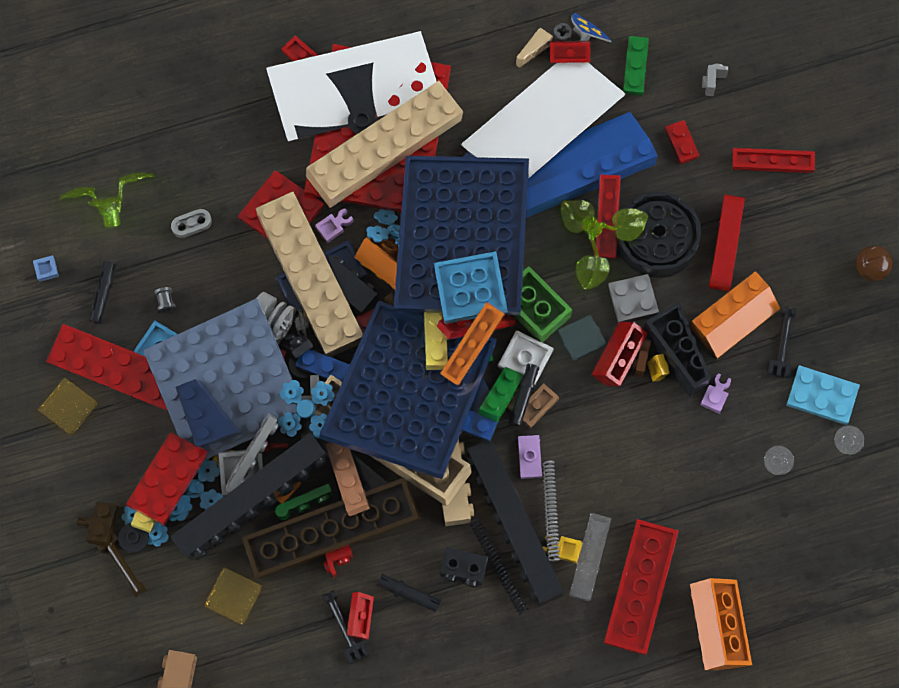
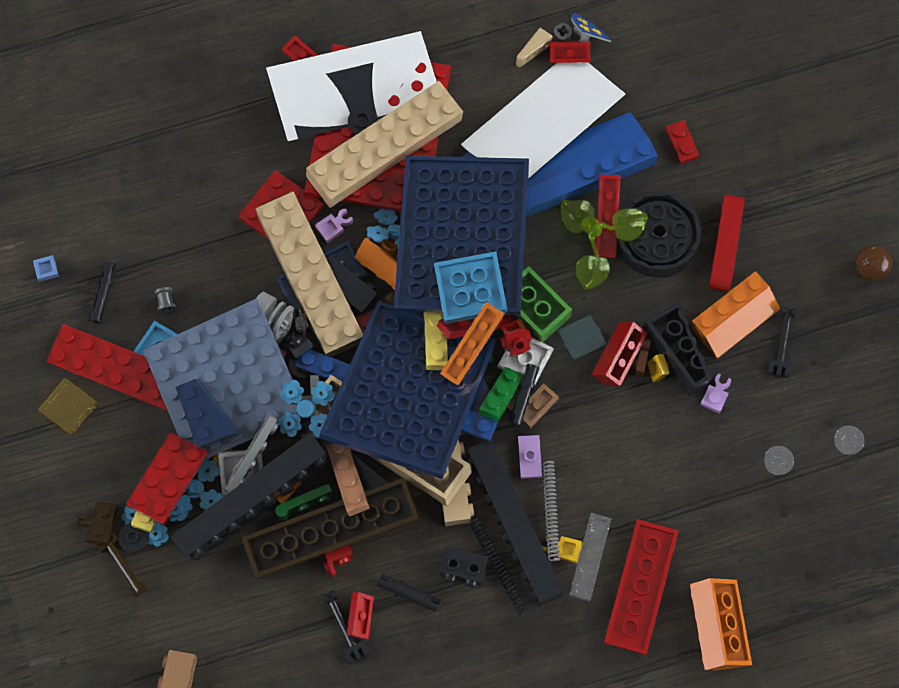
(107, 205): clear neon green plant -> none
(191, 223): light grey plate -> none
(233, 596): clear yellow tile -> none
(274, 446): red hand -> none
(515, 338): none -> red brick
(633, 298): light grey plate -> none
(635, 65): green plate -> none
(709, 81): light grey bracket -> none
(773, 160): red plate -> none
(823, 395): medium azure plate -> none

